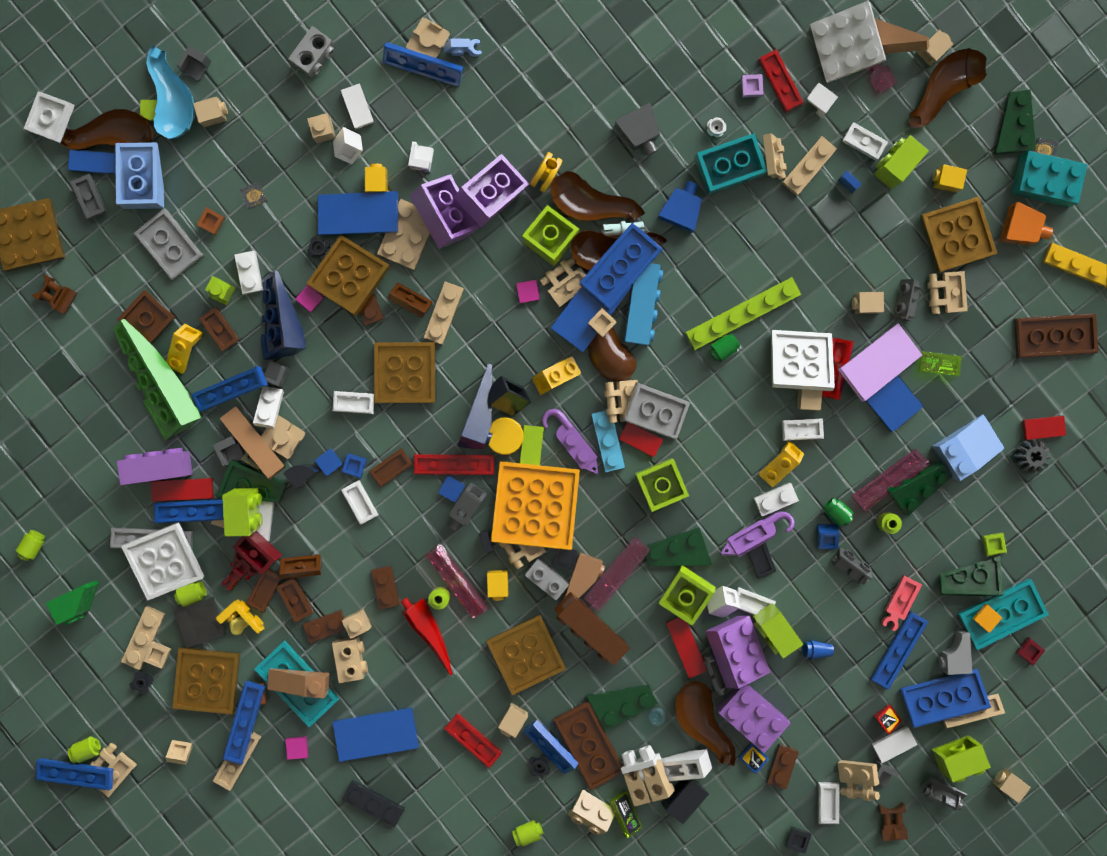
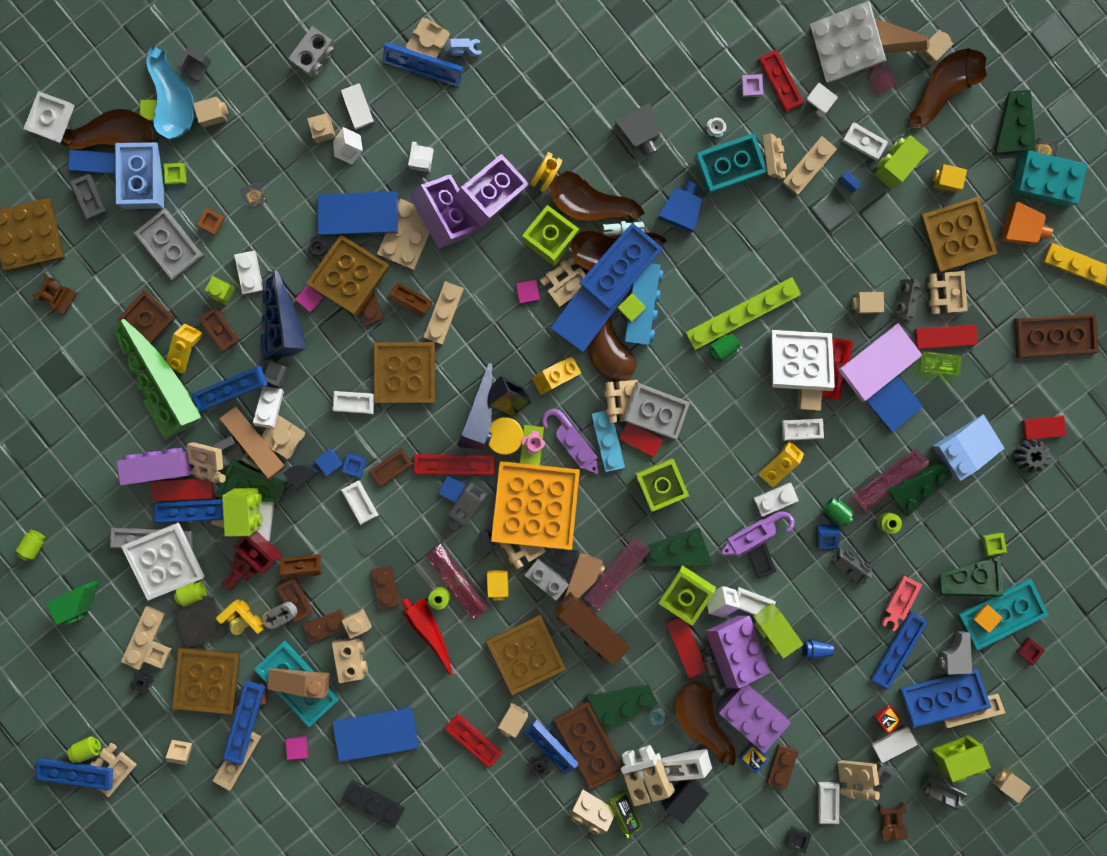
(175, 174): none -> lime tile
(206, 462): none -> tan plate
(264, 590): reddish brown tile -> none
(278, 613): none -> light grey beam
(376, 178): yellow brick -> none
(527, 833): lime brick -> none
(534, 436): none -> bright pink plate
(602, 322): tan plate -> none
(631, 307): none -> lime tile
(946, 336): none -> red tile

